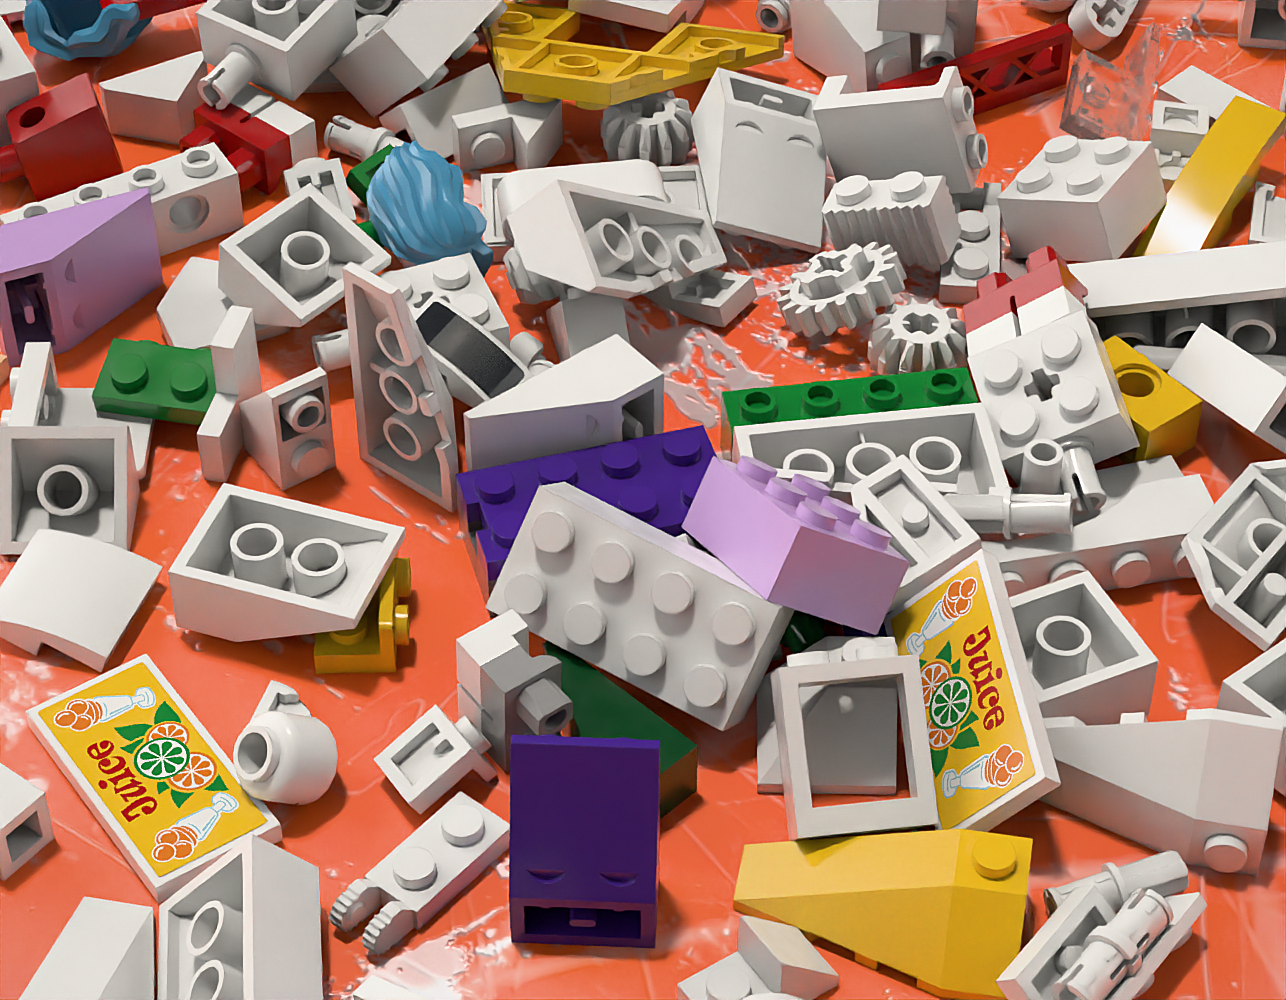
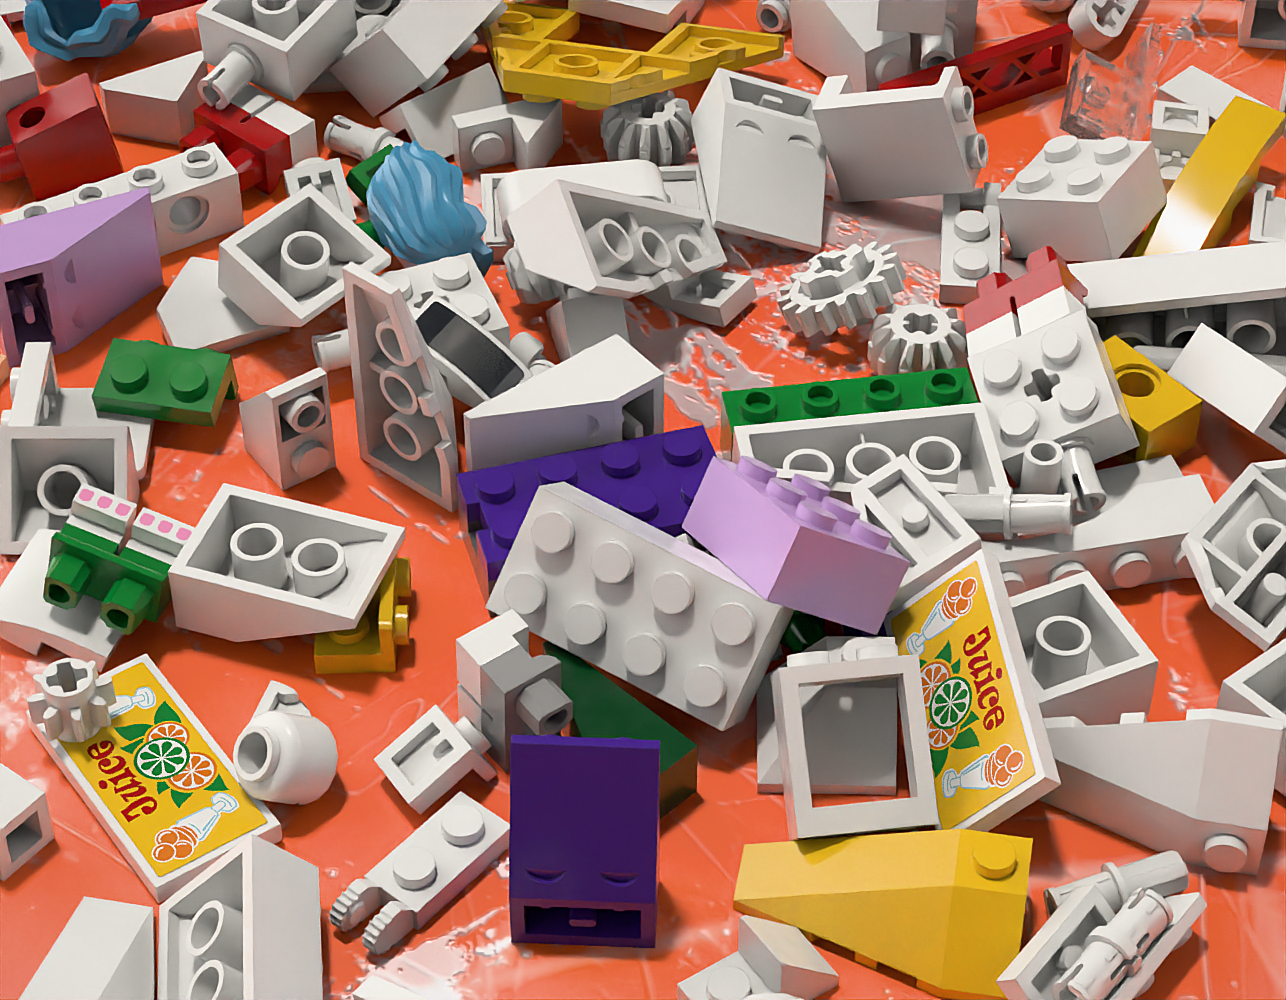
(71, 700): none -> white gear
(114, 559): none -> green hips
(236, 380): white tile -> none
(904, 211): white brick -> none

